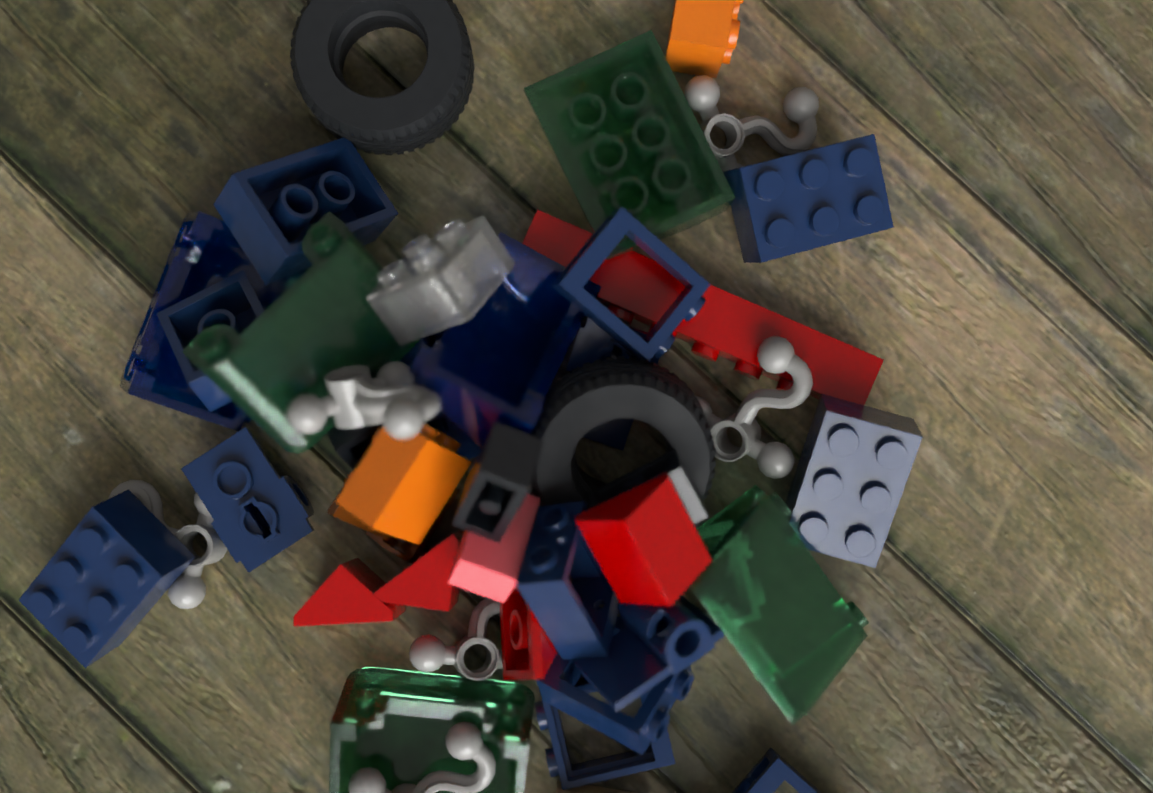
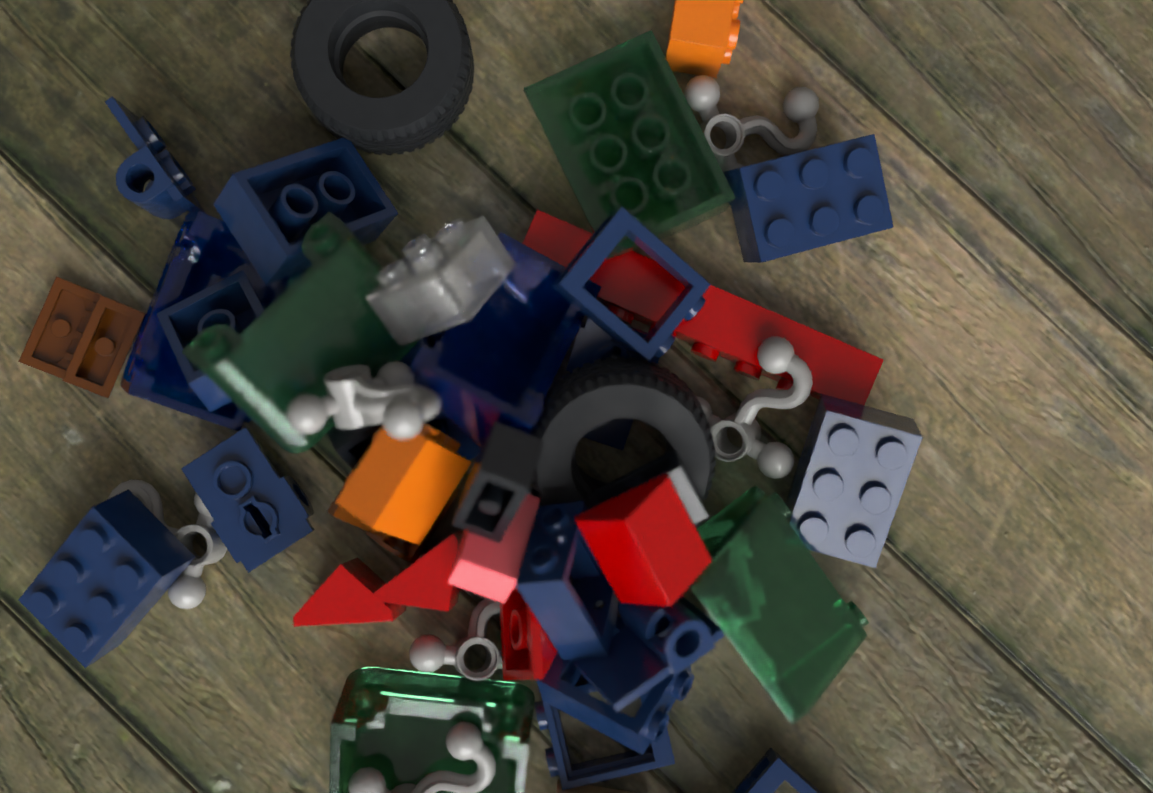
(82, 337): none -> reddish brown slope
(170, 187): none -> dark blue piece

